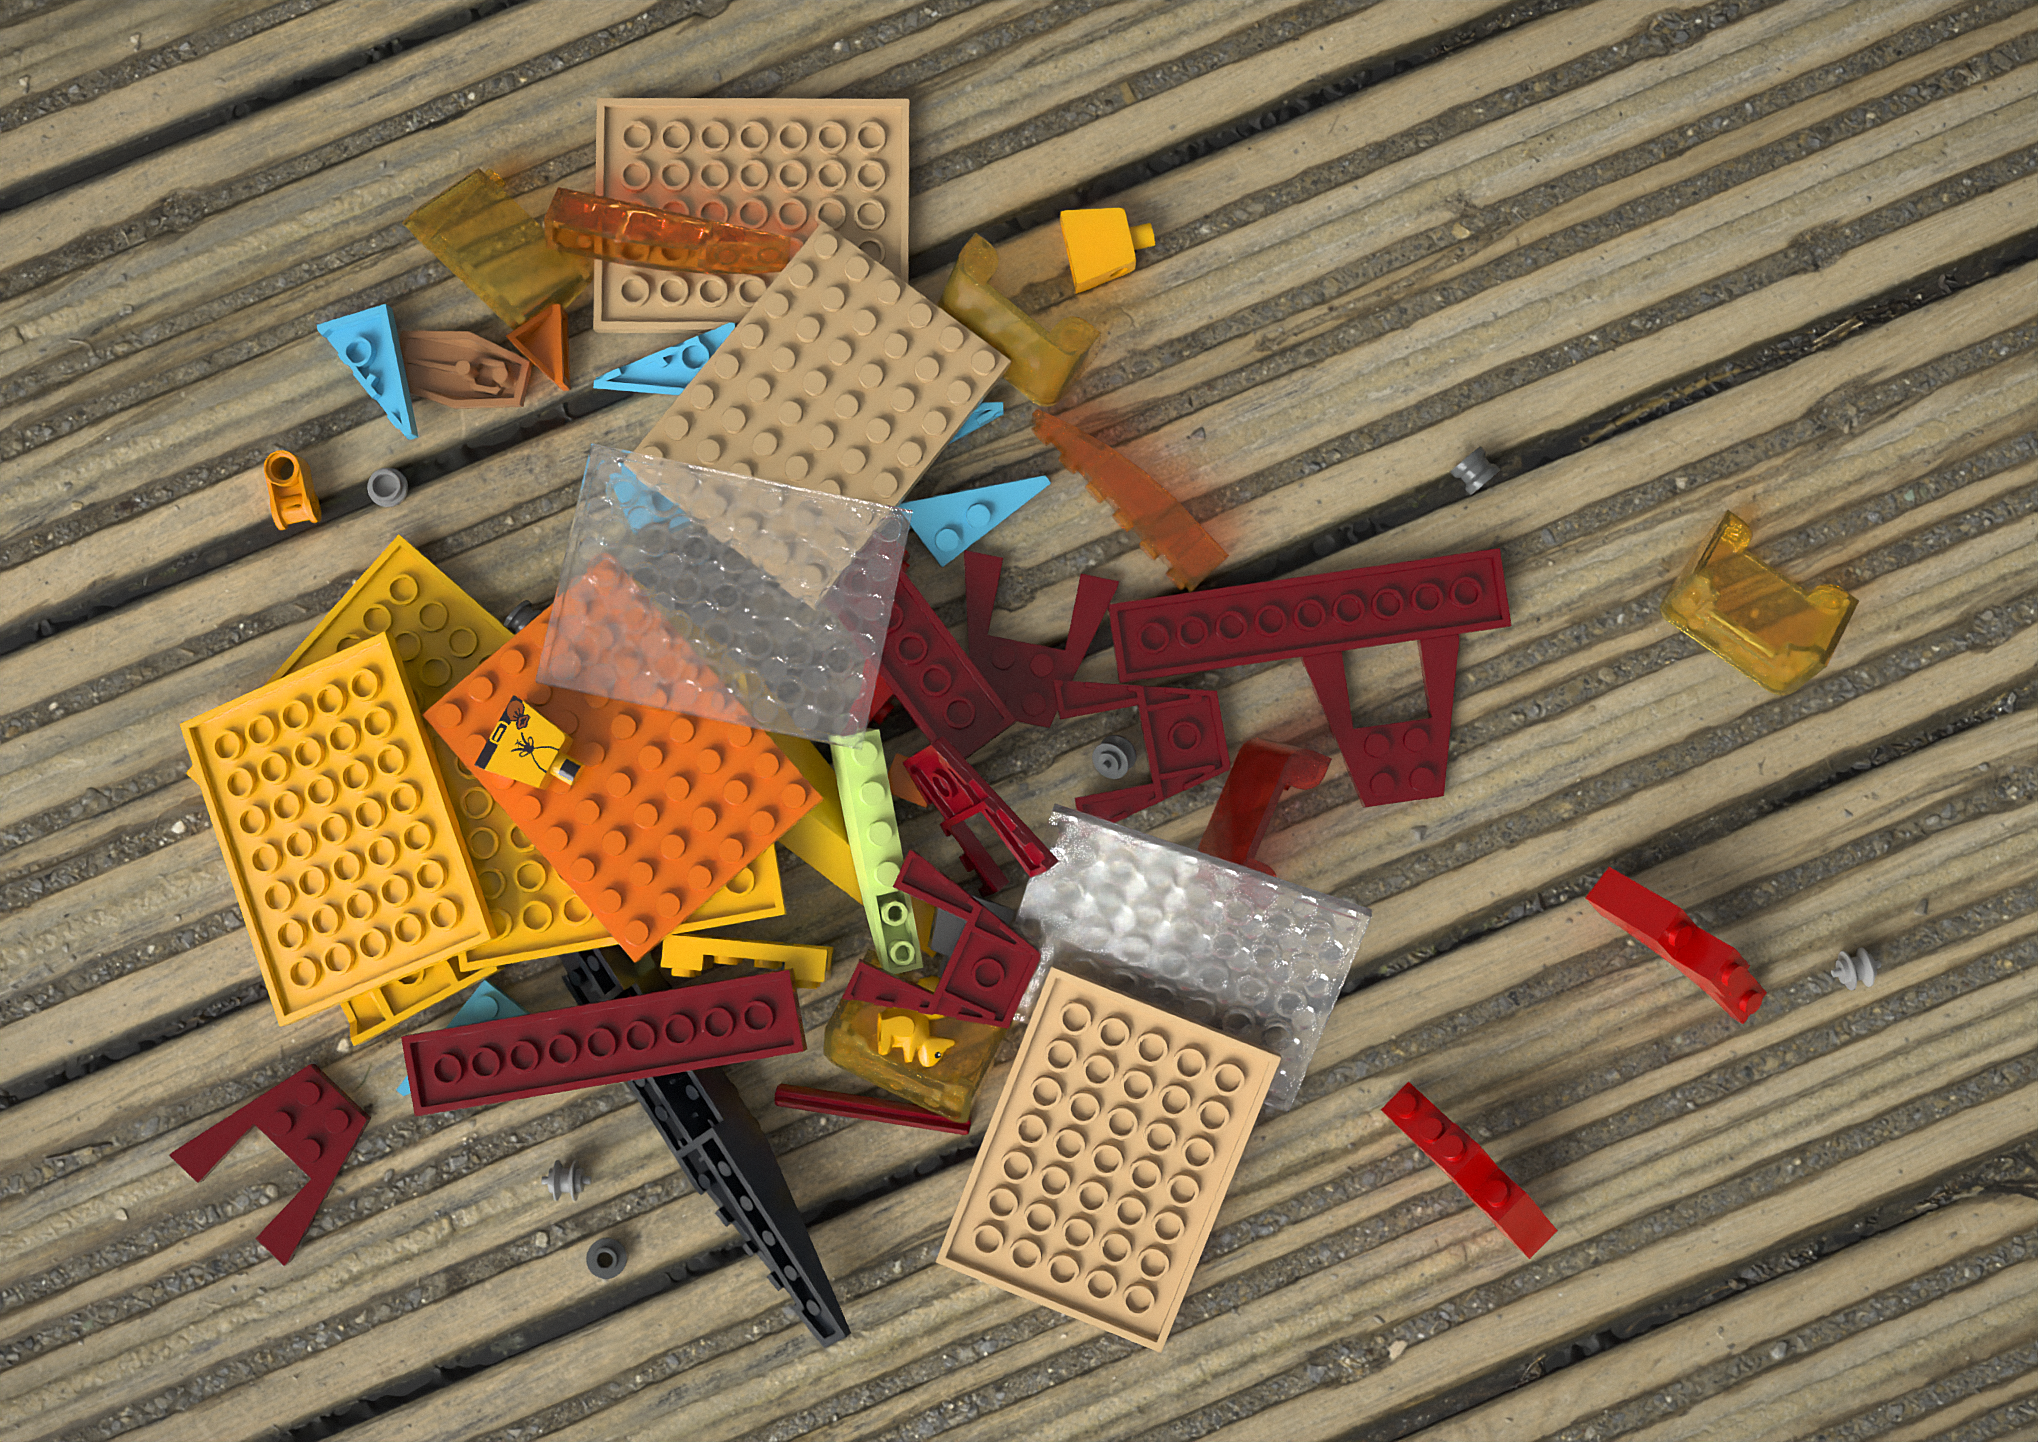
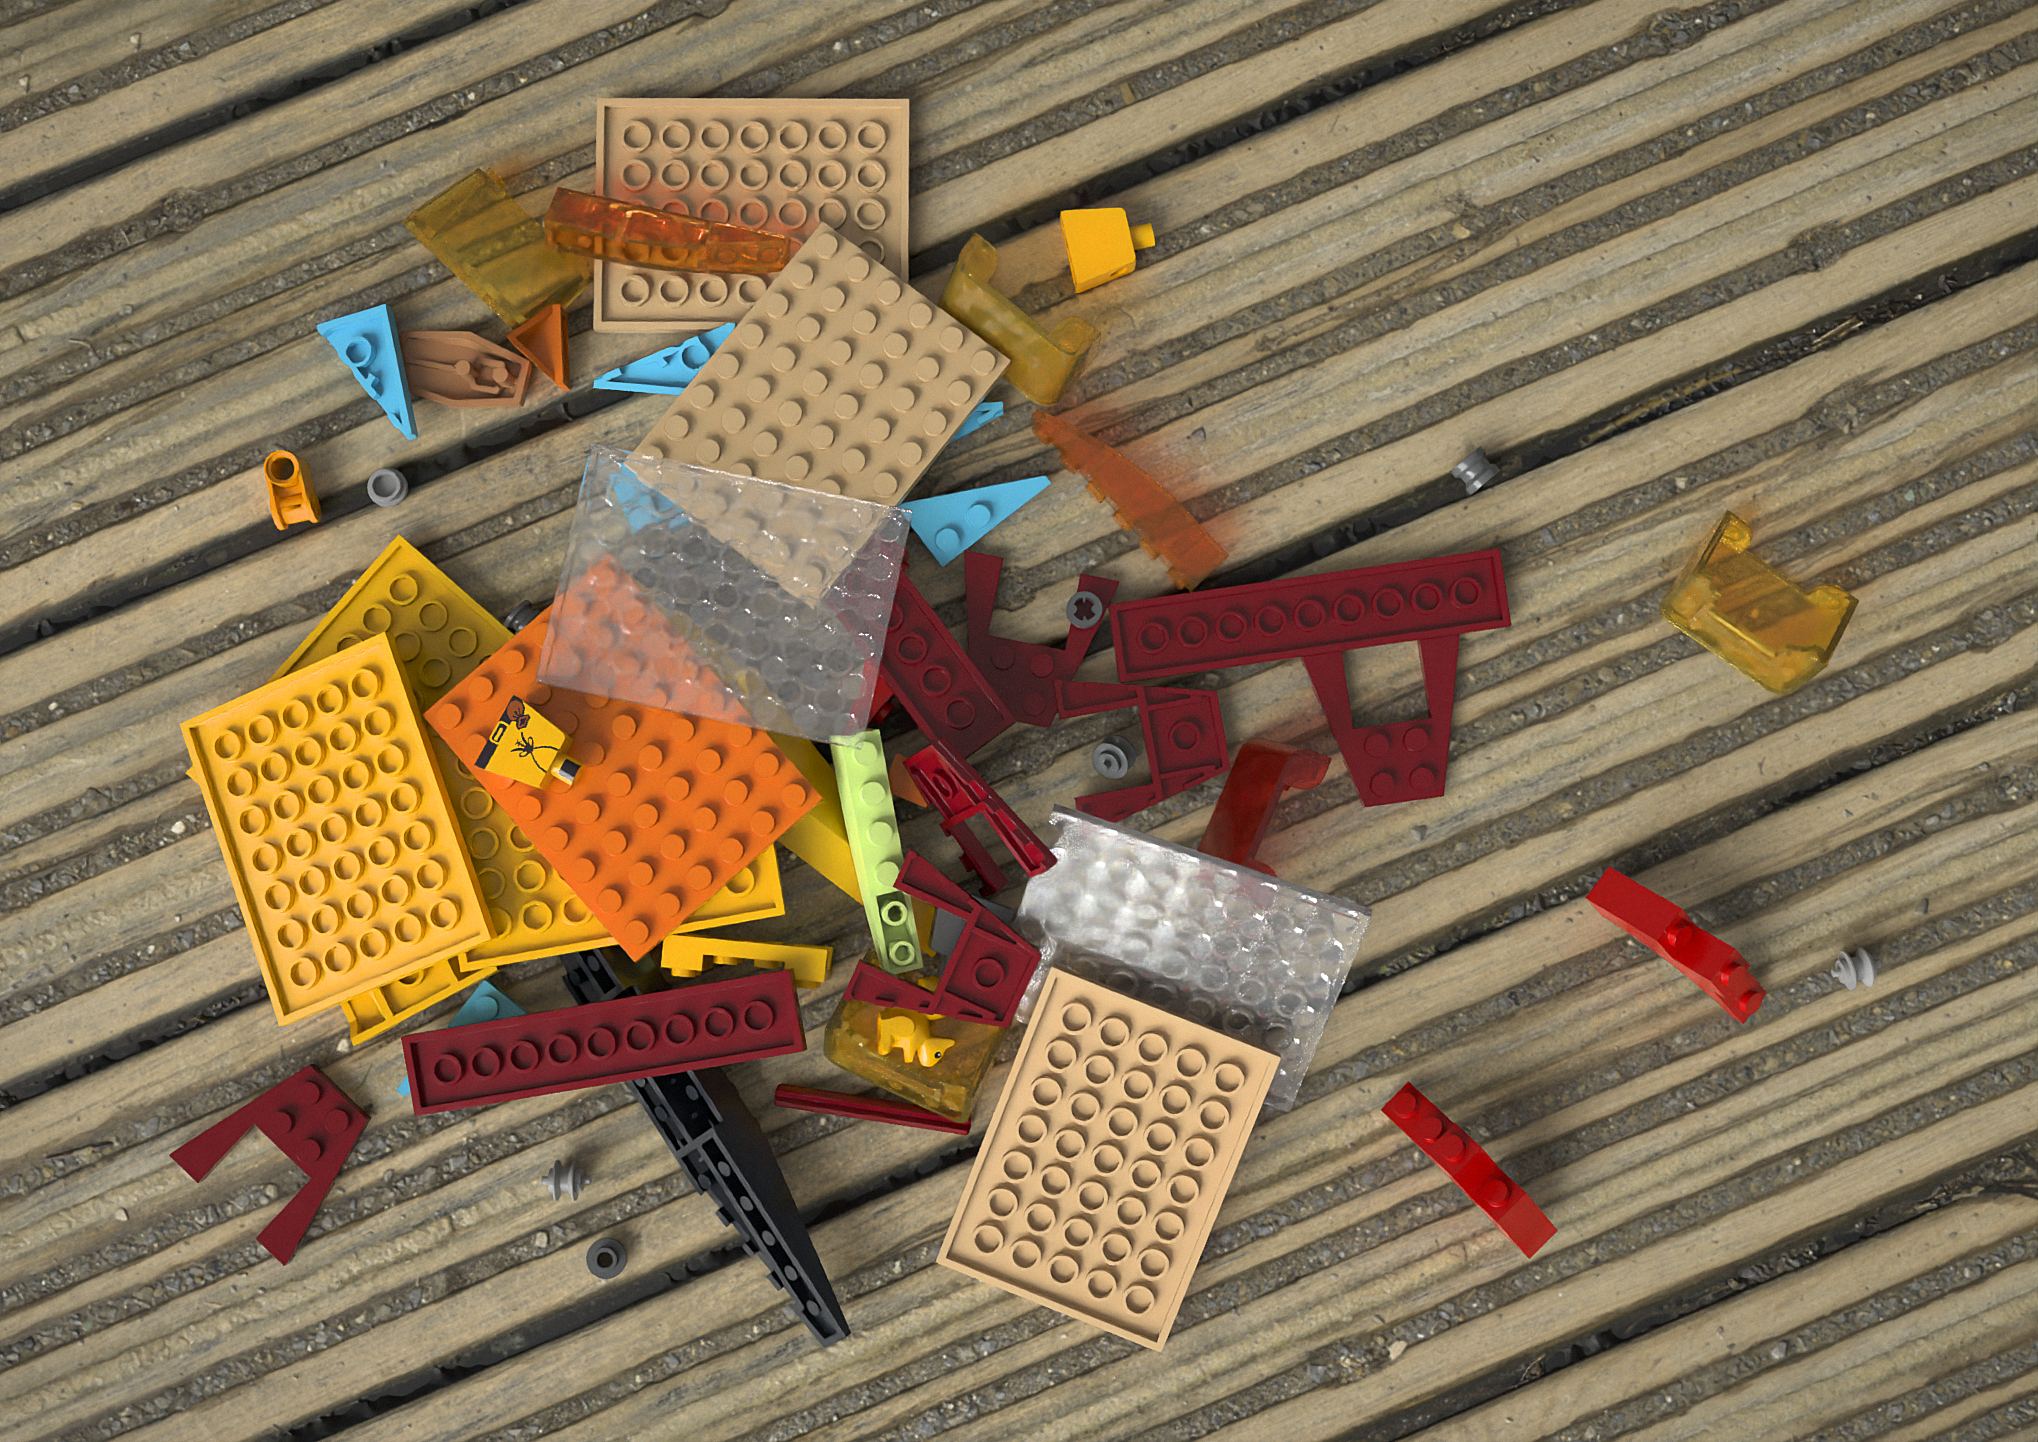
(1072, 609): none -> dark grey bush

